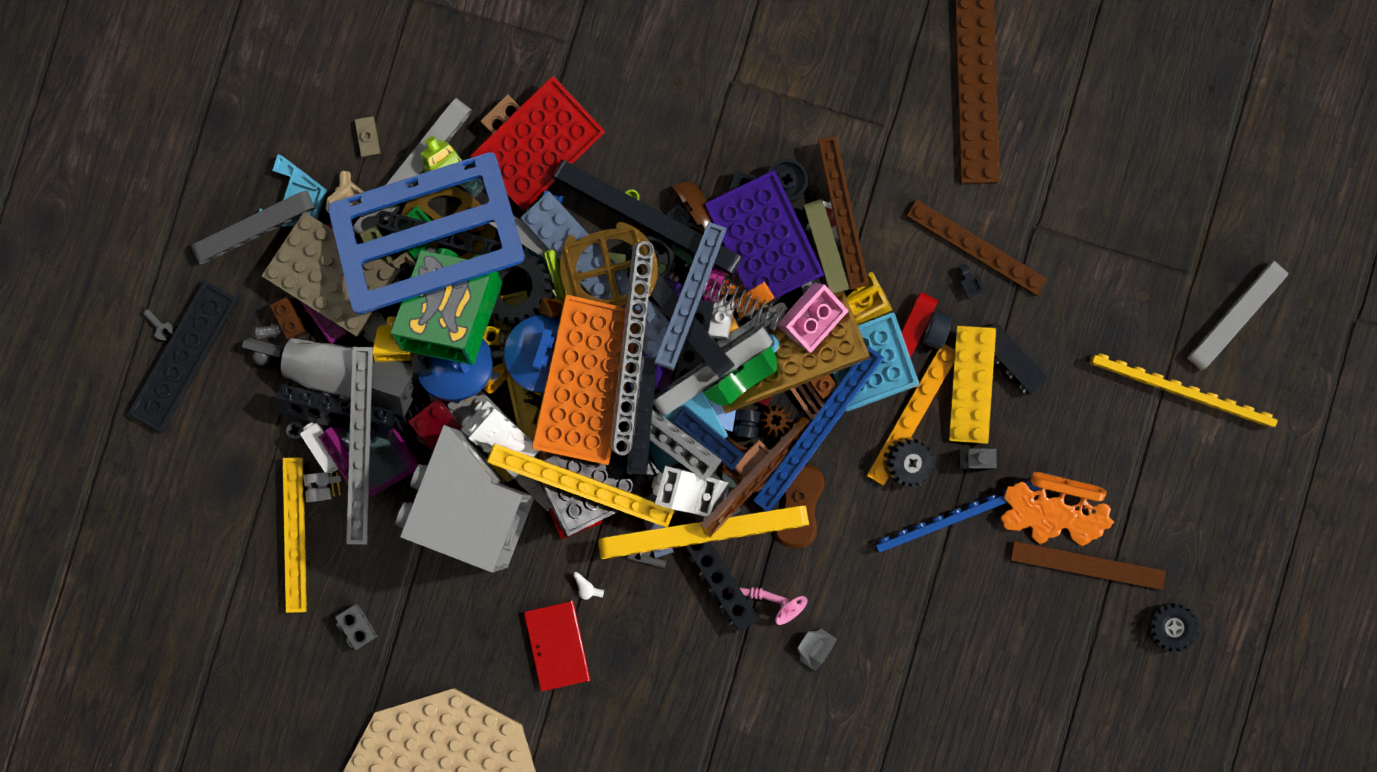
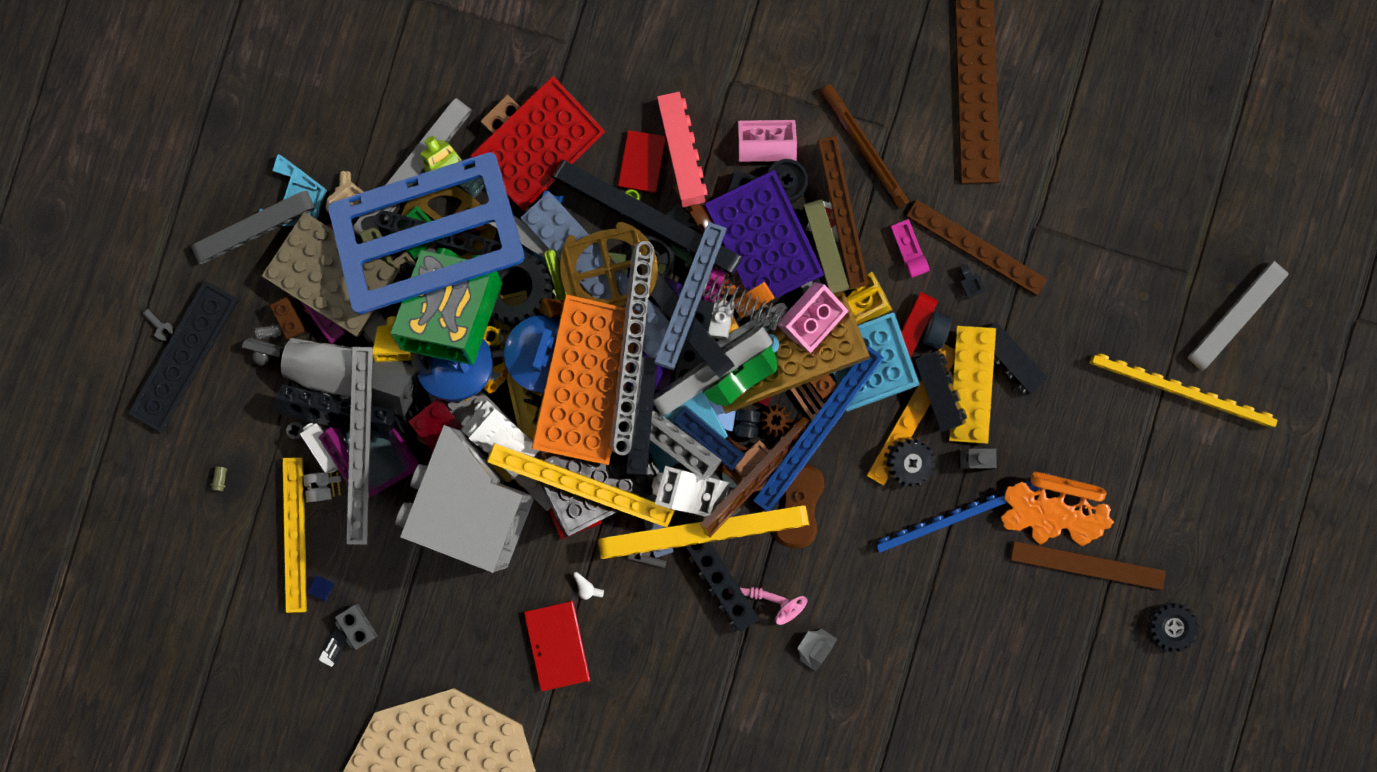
(219, 479): none -> olive pin
(321, 587): none -> clear blue plate
(333, 647): none -> sticker
(367, 137): dark tan plate -> none
(642, 161): none -> red tile
(681, 149): none -> coral brick
(767, 140): none -> bright pink slope
(864, 146): none -> reddish brown piece
(909, 249): none -> dark pink plate
(941, 391): none -> black brick

